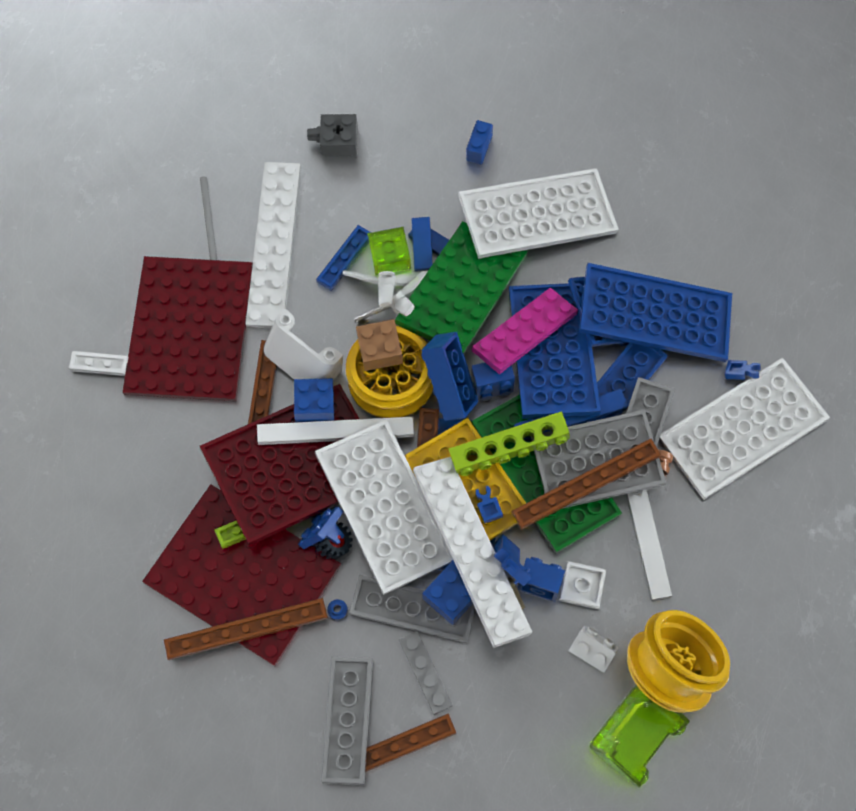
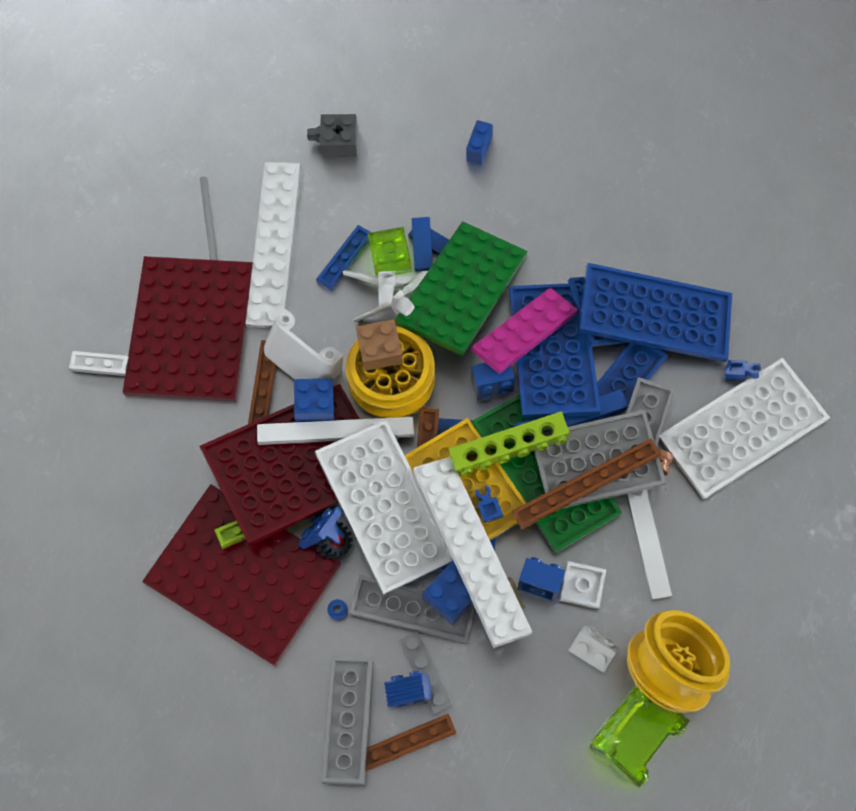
(245, 629): dark orange tile -> none
(408, 690): none -> blue brick
(450, 376): blue brick -> none
(509, 556): blue piece -> none
(537, 213): white plate -> none

